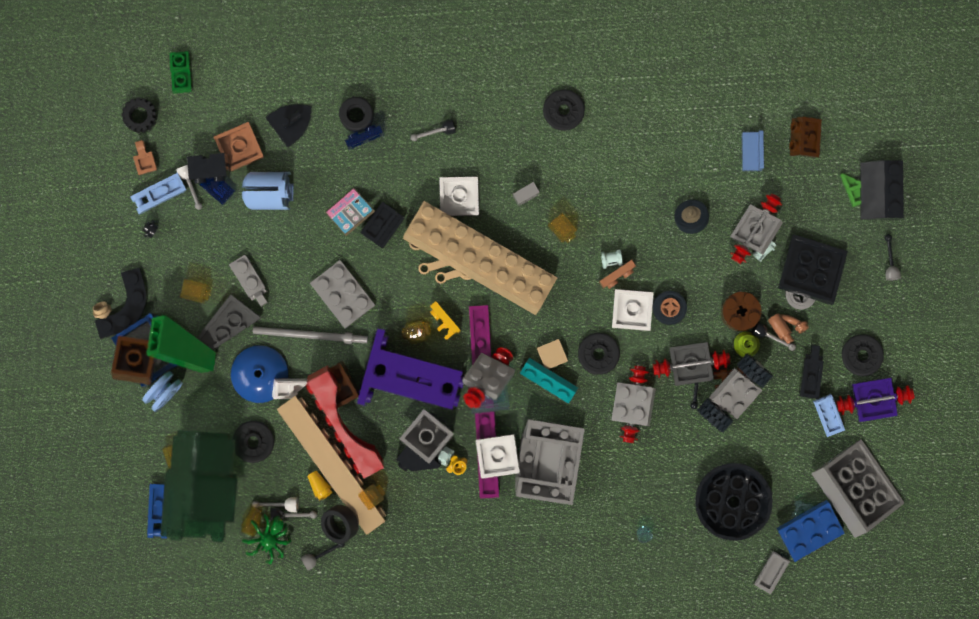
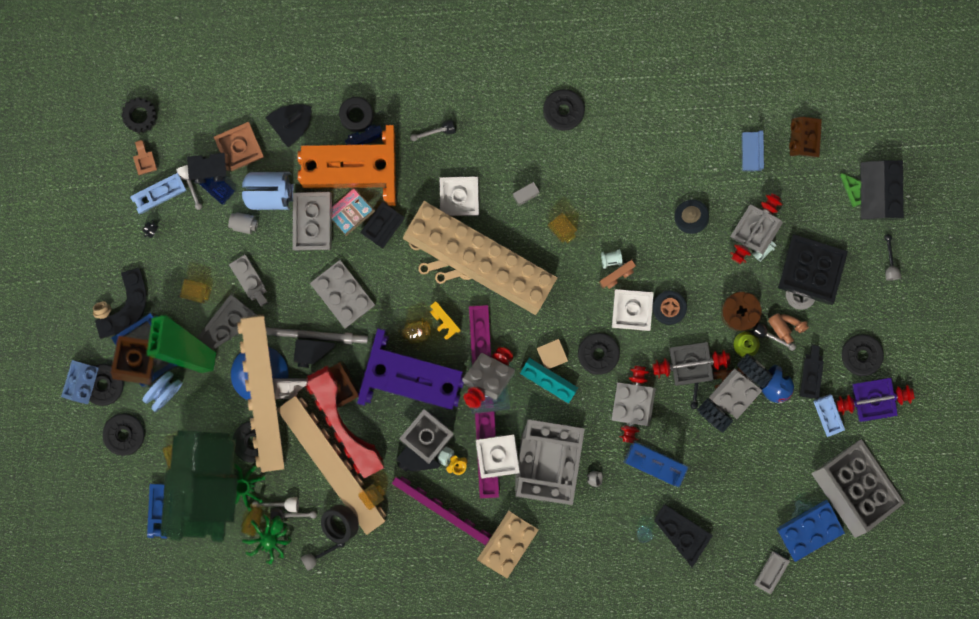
(79, 382): none -> medium blue bracket
(111, 393): none -> black wheel
(111, 437): none -> black wheel
(180, 72): green slope -> none
(243, 223): none -> light grey brick
(244, 486): none -> green animal
(262, 393): none -> tan brick
(310, 352): none -> black slope
(312, 221): none -> light grey plate
(319, 486): yellow cone -> none
(351, 166): none -> orange brick
(436, 506): none -> magenta plate
(507, 544): none -> tan plate
(595, 478): none -> light grey hinge
(655, 464): none -> blue window
(683, 533): none -> black wing
(753, 504): black brick -> none
(778, 388): none -> blue helmet

